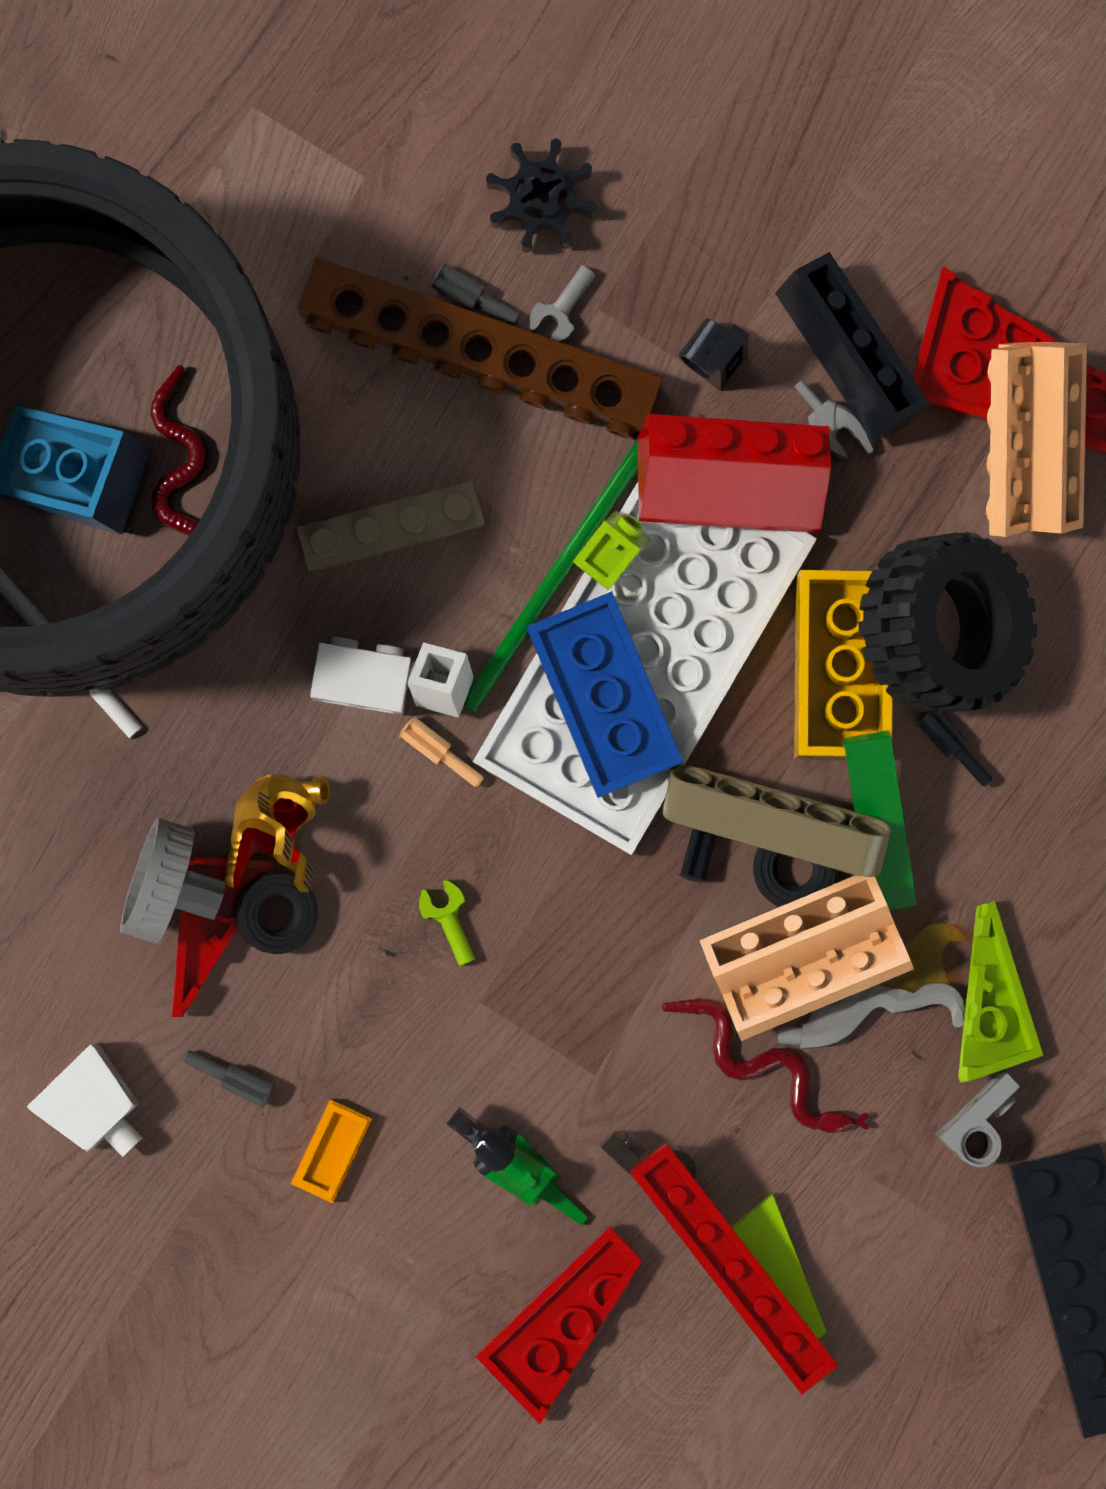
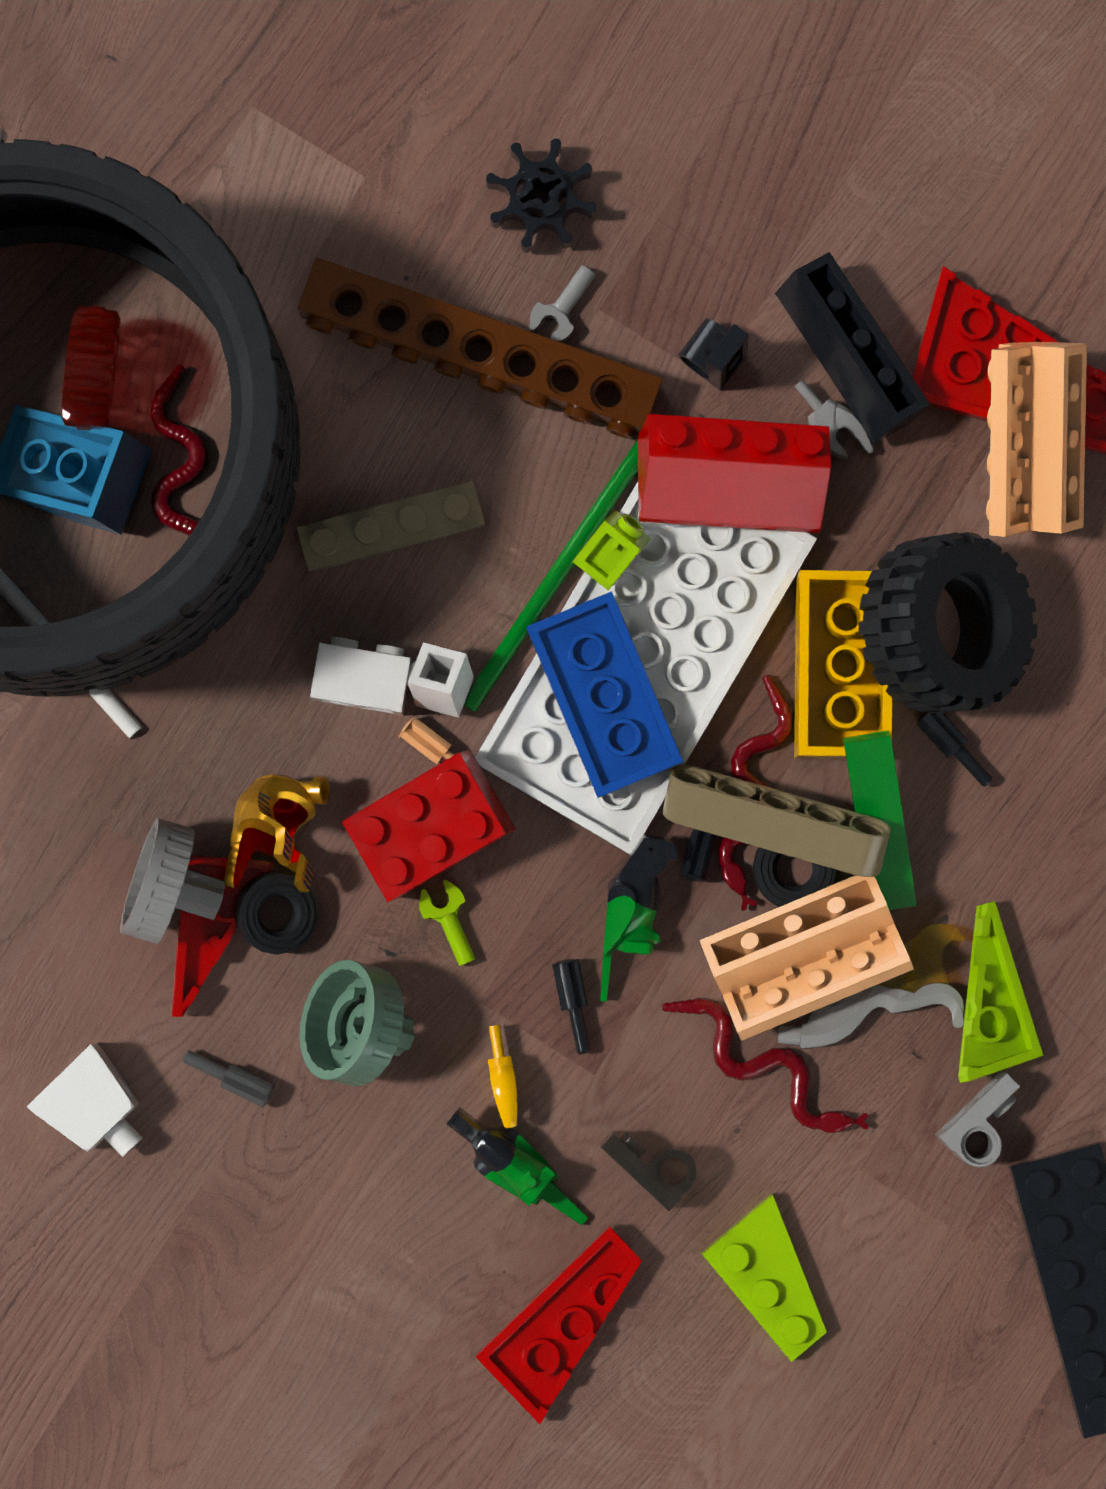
(90, 367): none -> clear red gear
(331, 1151): light orange tile -> none
(351, 1039): none -> sand green piece
(428, 825): none -> red brick
(471, 293): dark grey axle -> none
(503, 1079): none -> yellow hand
(572, 998): none -> black axle
(634, 902): none -> animal
(732, 871): none -> dark red animal
(733, 1268): red plate -> none

